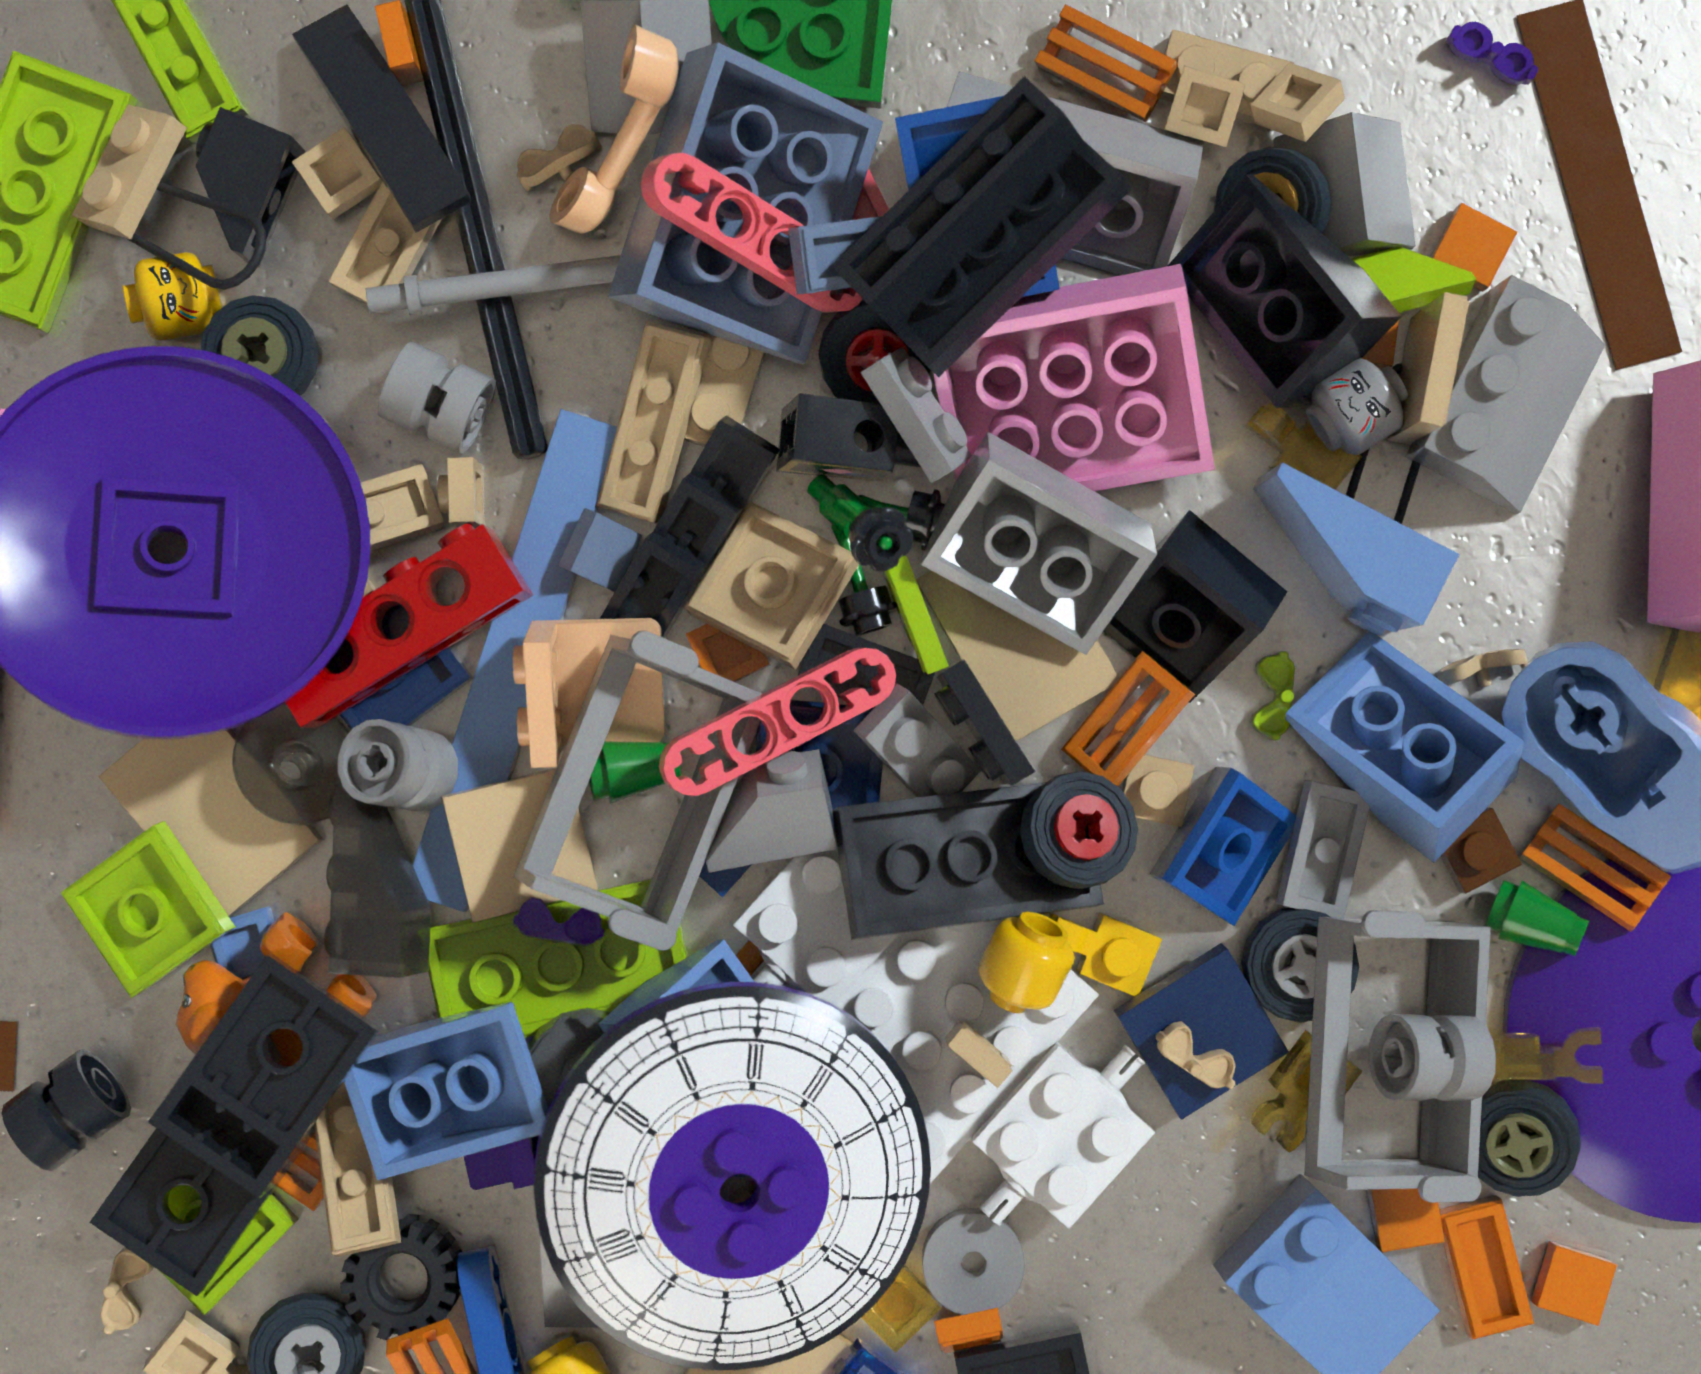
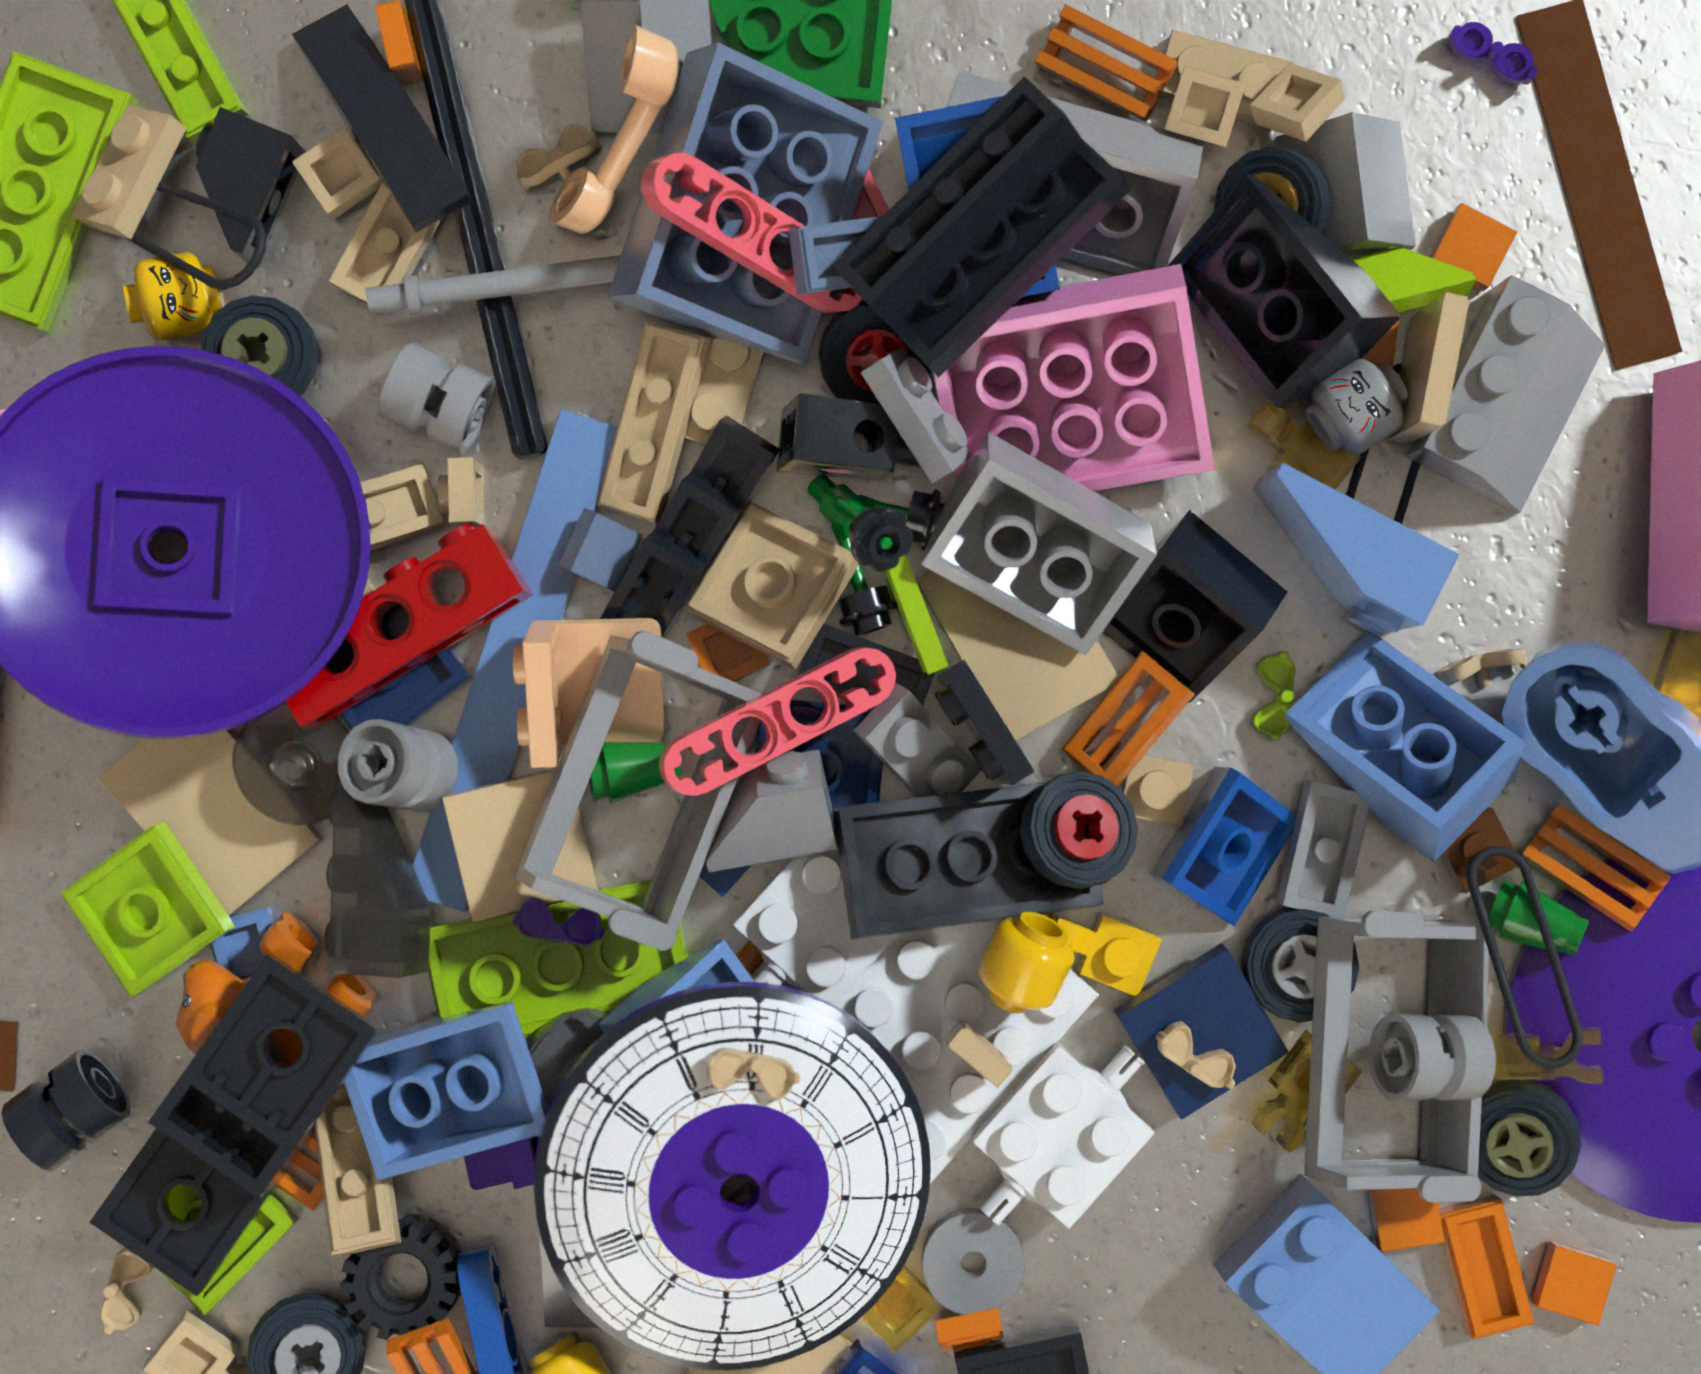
(772, 1073): none -> tan piece
(1550, 949): none -> black piece

